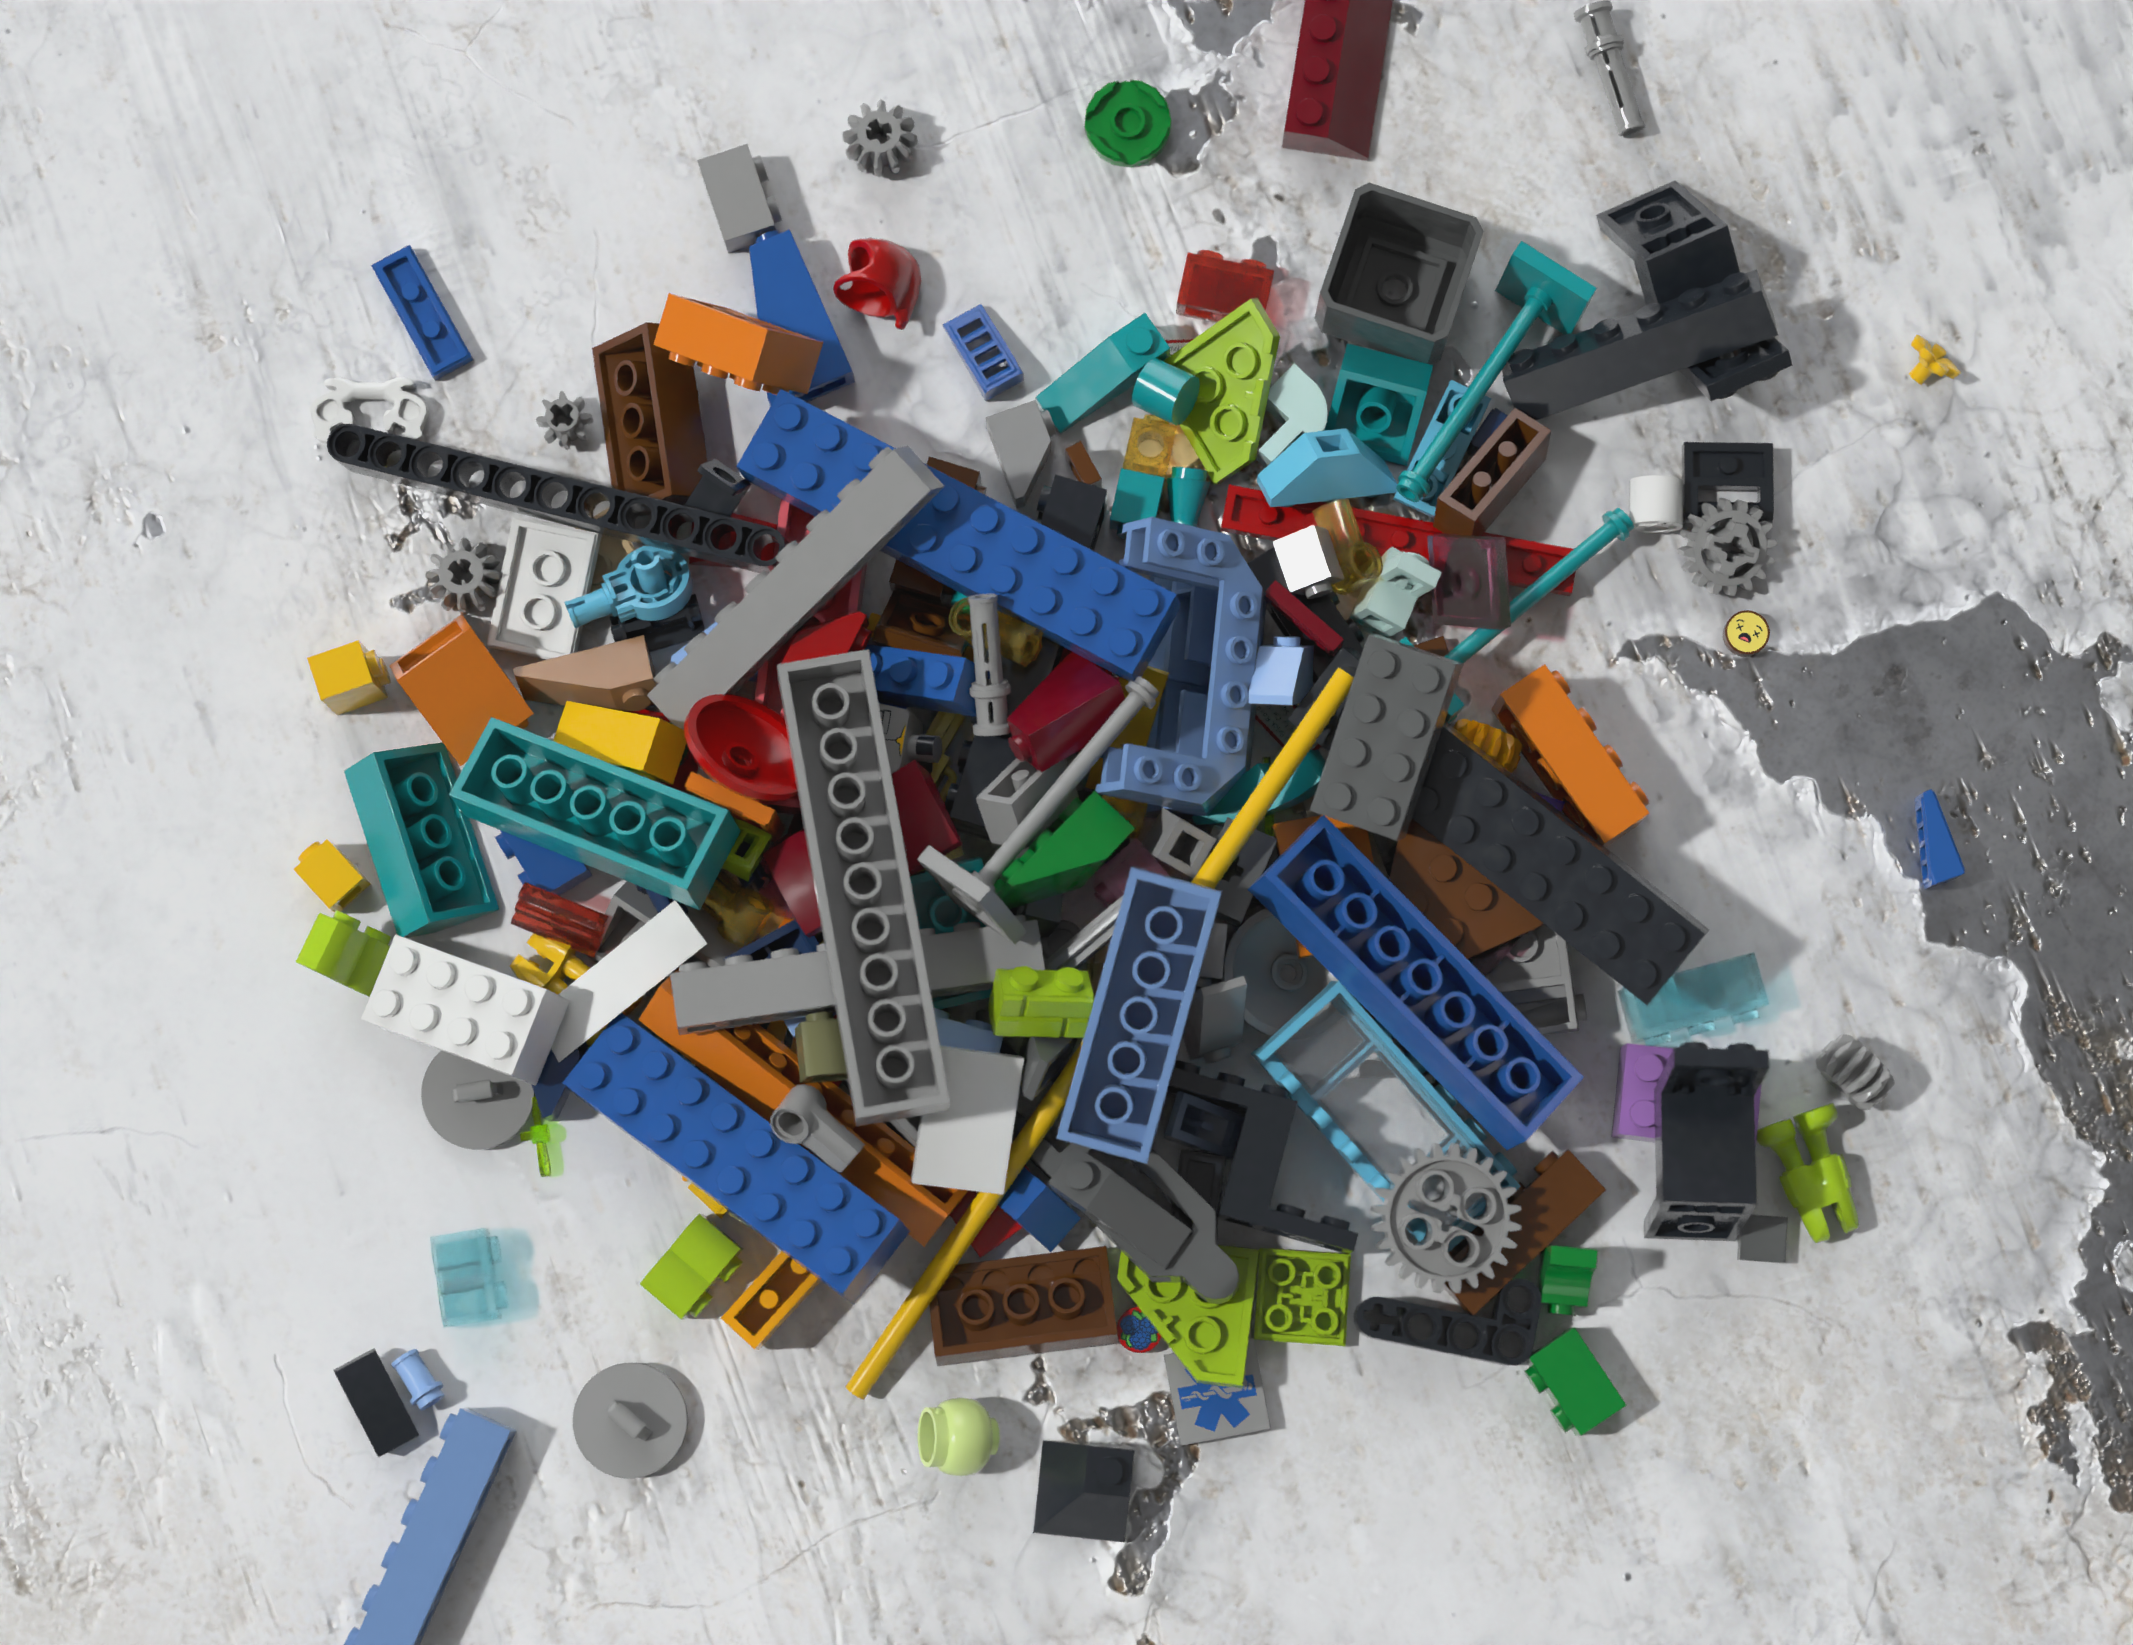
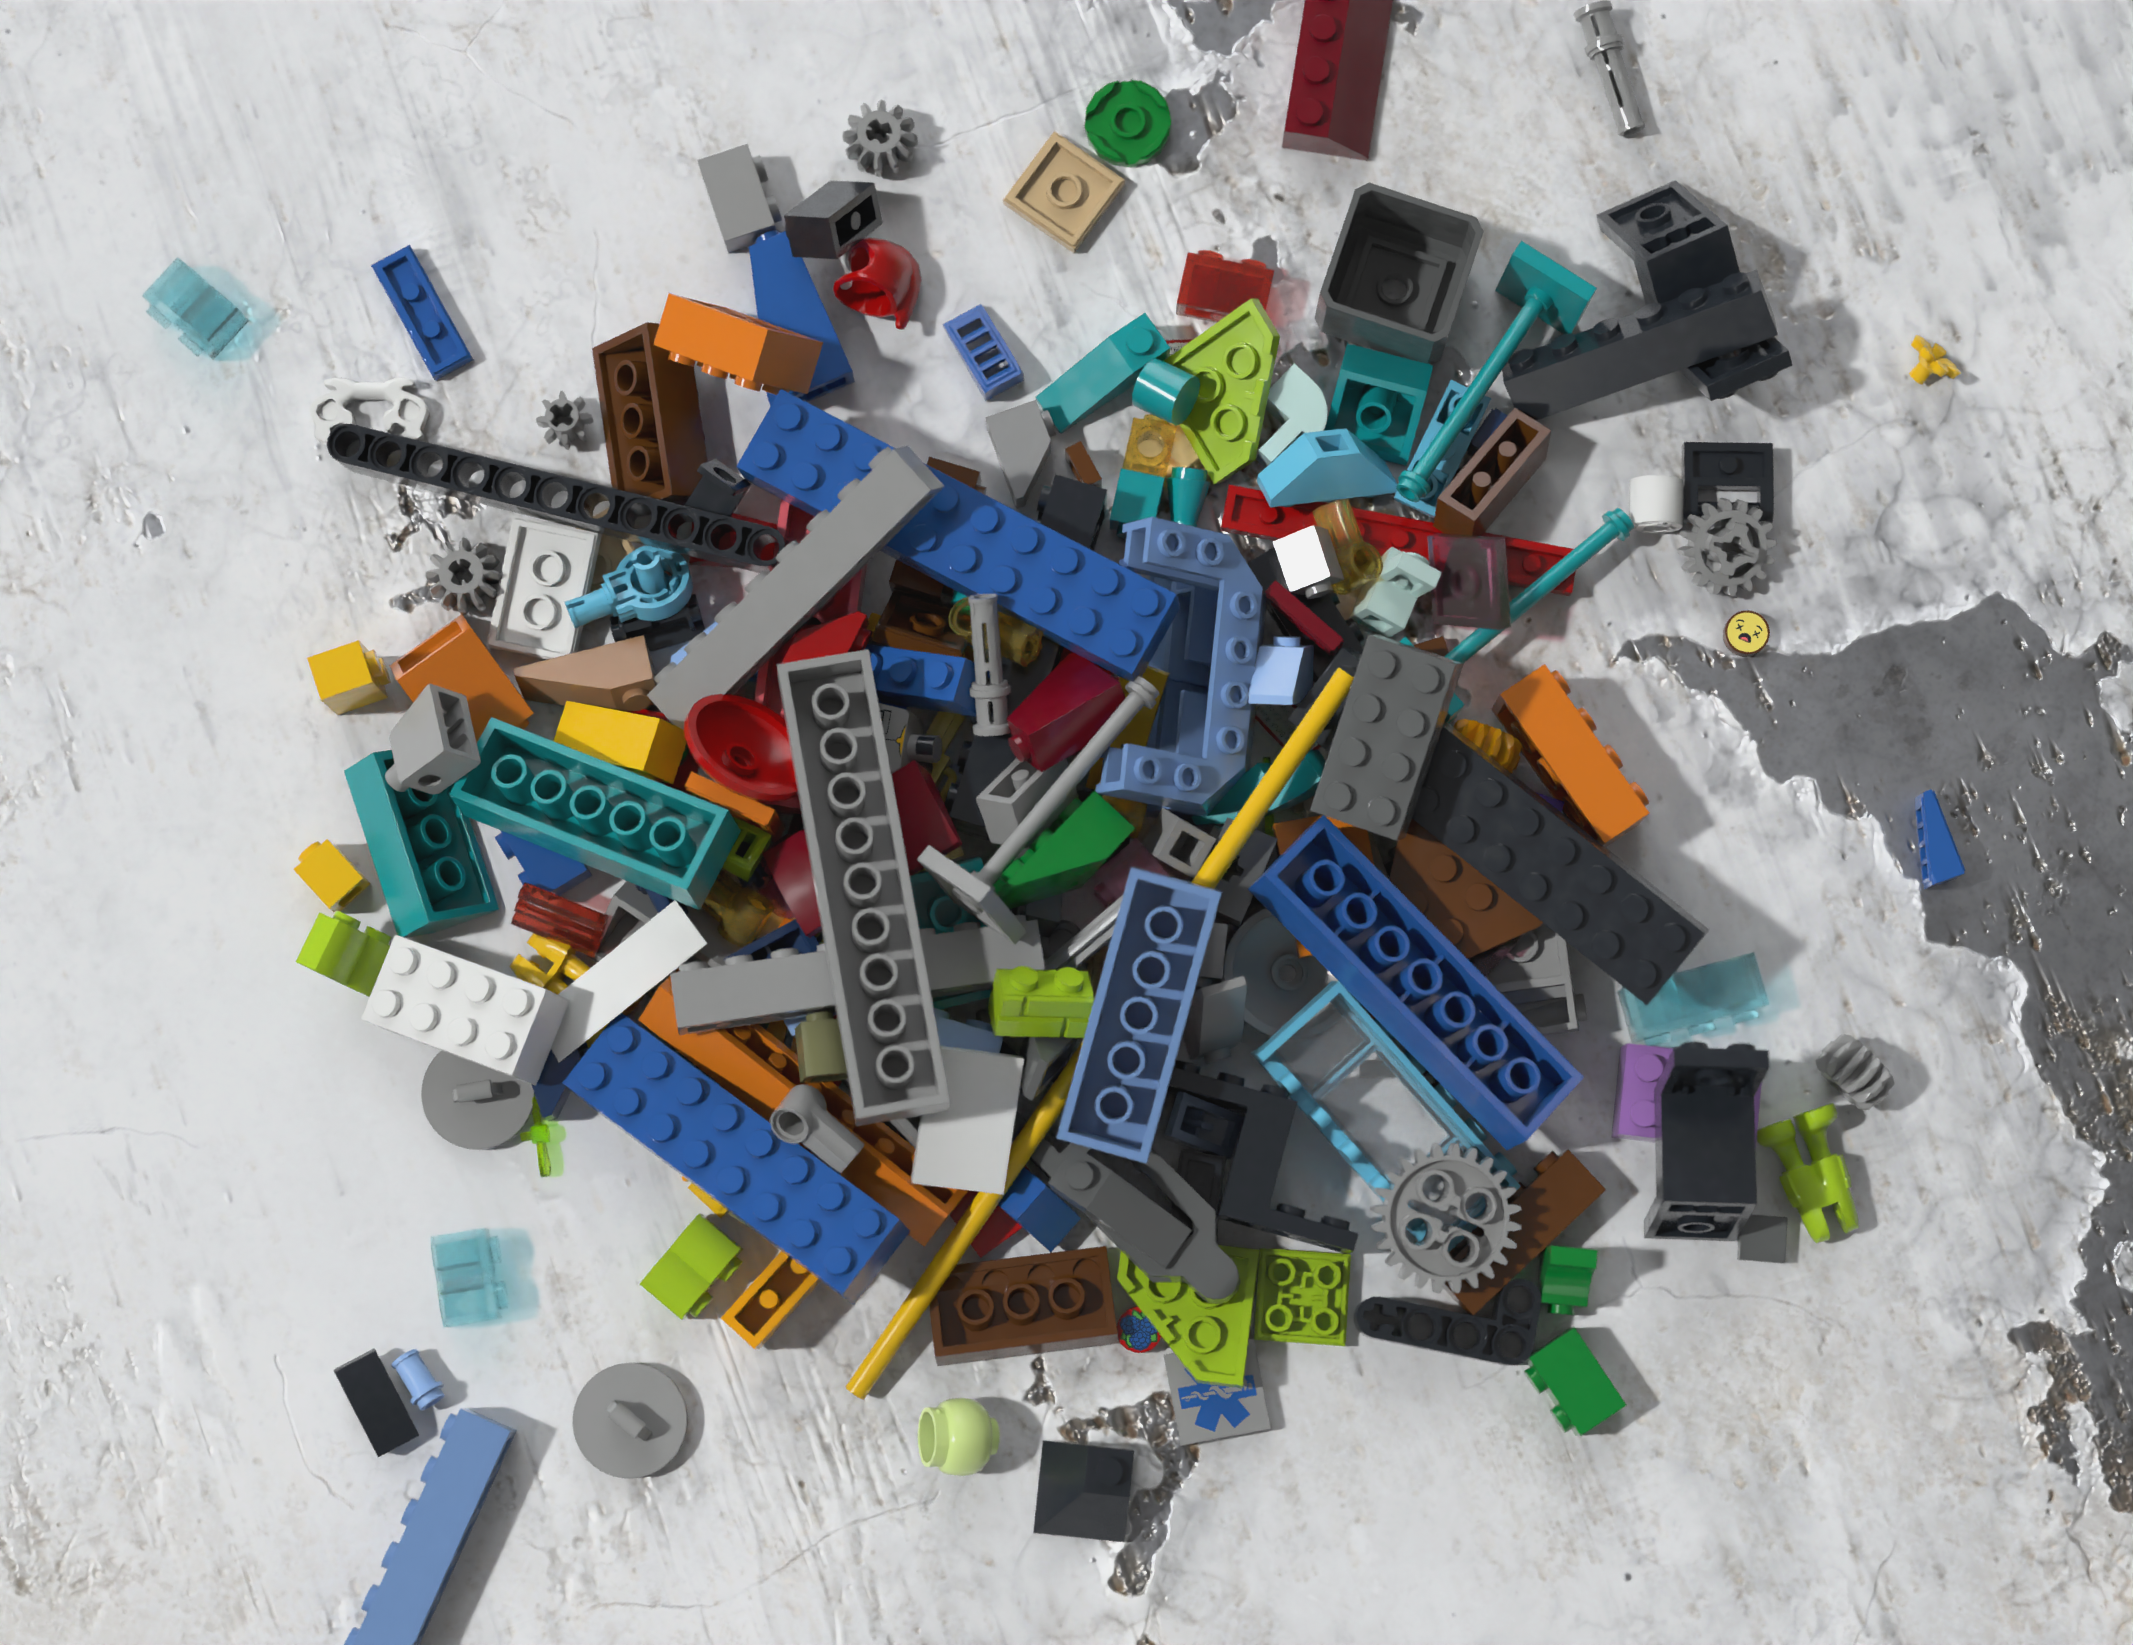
(194, 309): none -> clear light blue brick
(433, 742): none -> light grey torso
(833, 219): none -> black brick
(1064, 192): none -> tan tile

